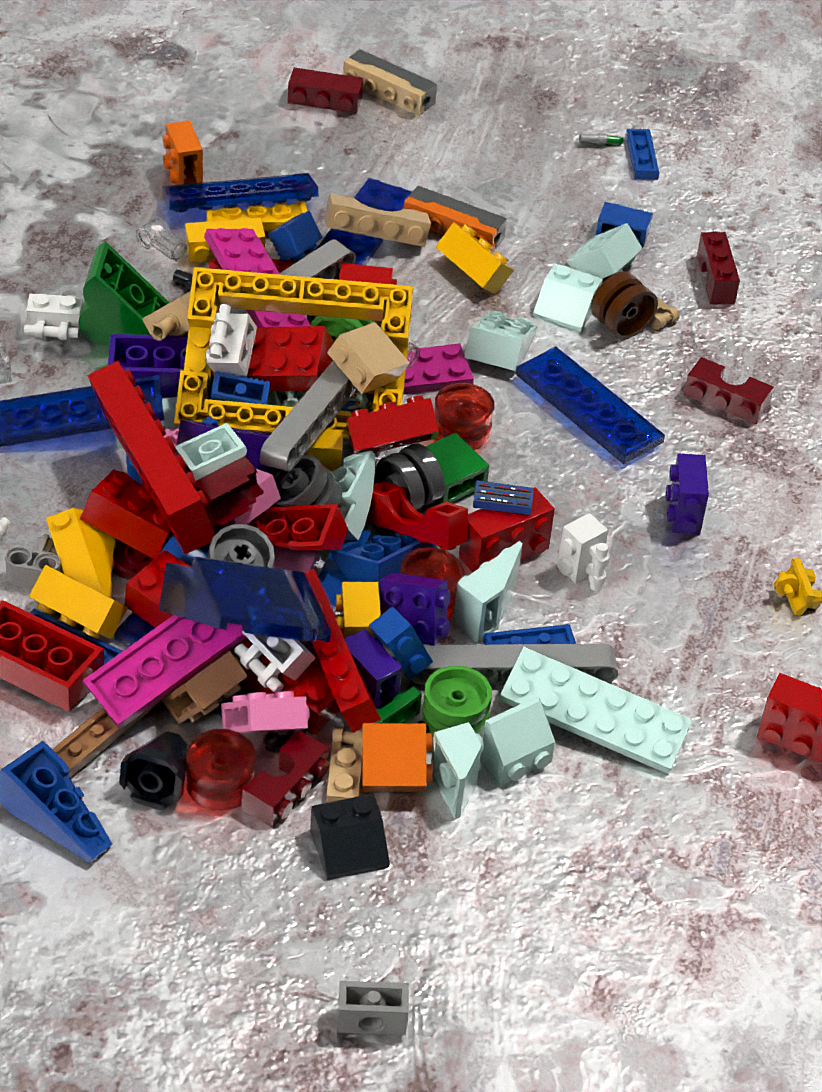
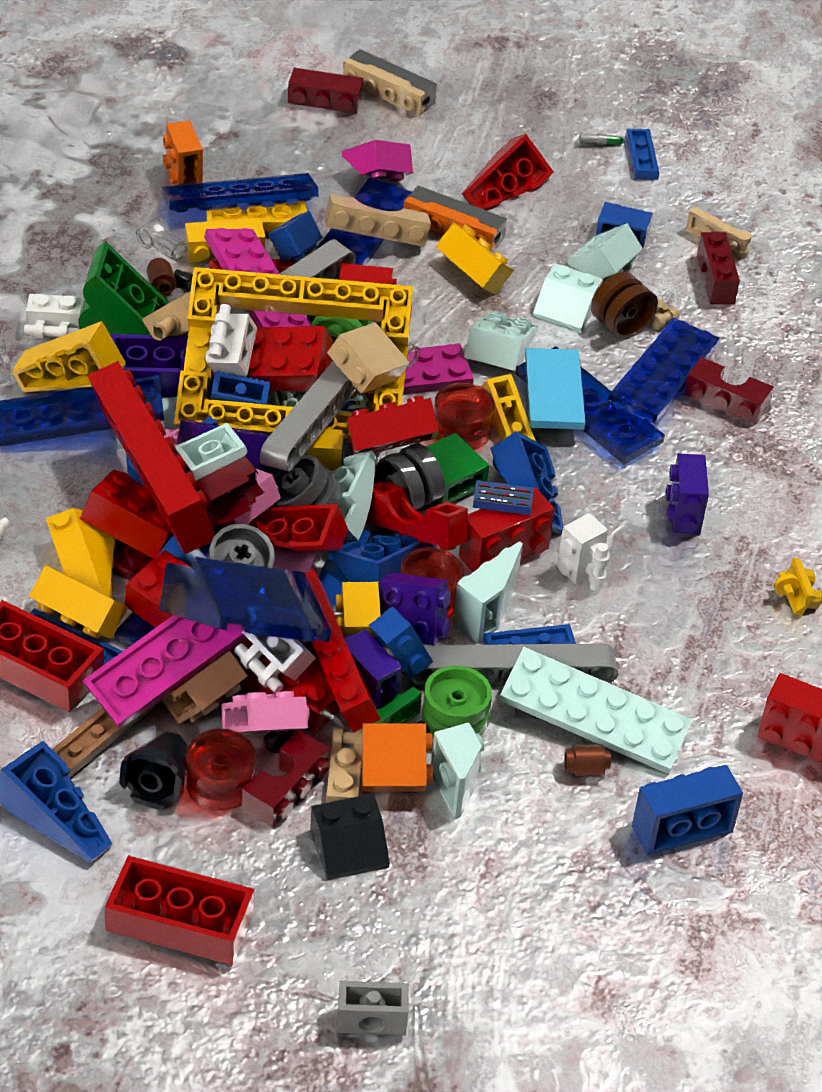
(26, 564): light grey beam -> none
(67, 360): none -> yellow wedge
(161, 276): none -> copper brick
(179, 910): none -> red brick
(381, 159): none -> dark pink slope
(509, 173): none -> red wedge
(509, 410): none -> yellow slope
(517, 742): light aqua slope -> none
(528, 465): none -> blue wedge
(554, 388): none -> medium azure tile
(587, 760): none -> copper brick
(662, 370): none -> clear blue plate
(686, 809): none -> blue brick
(701, 221): none -> tan plate

